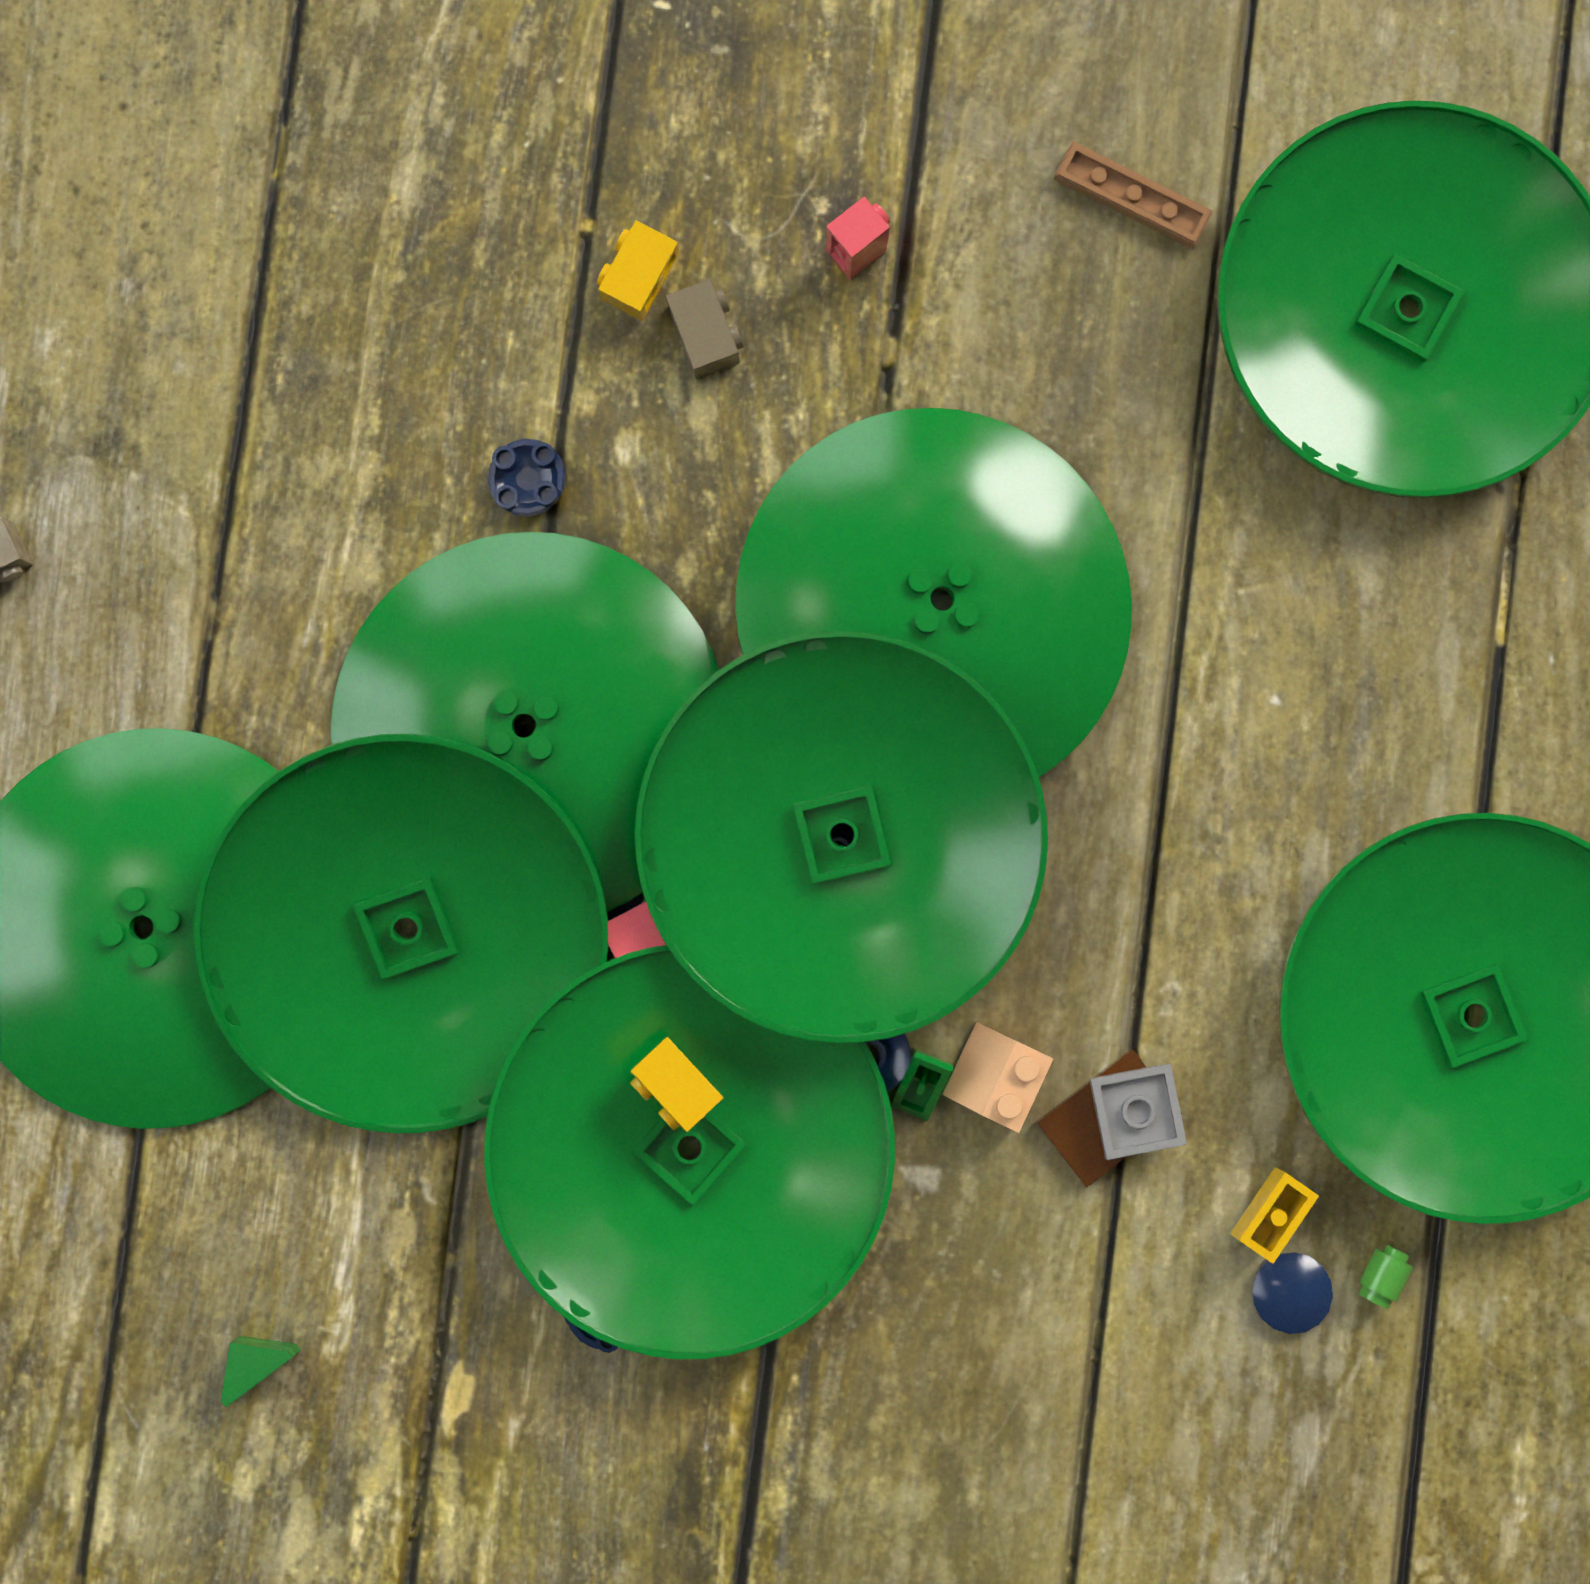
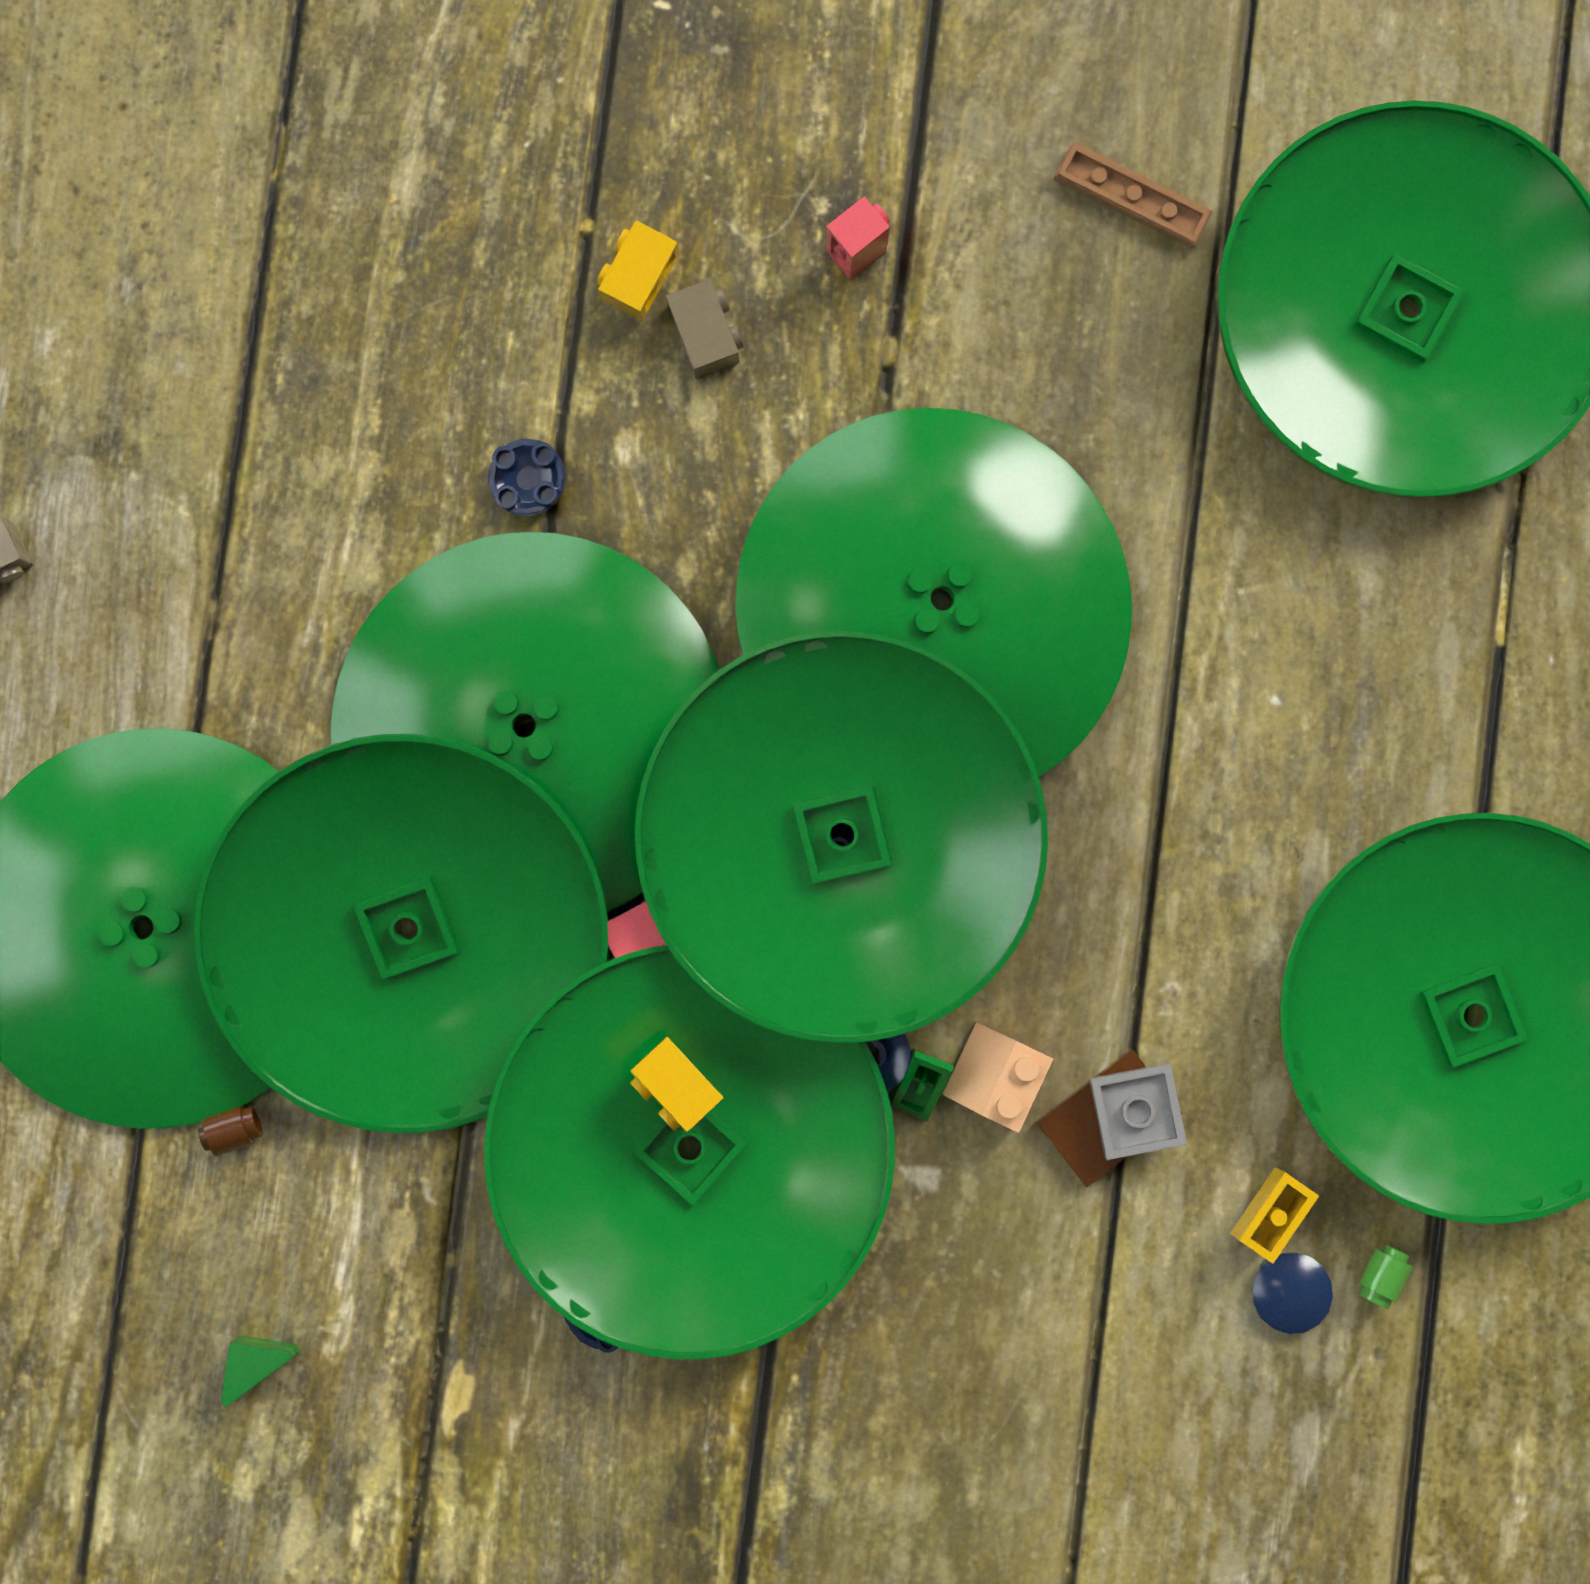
(230, 1130): none -> reddish brown brick

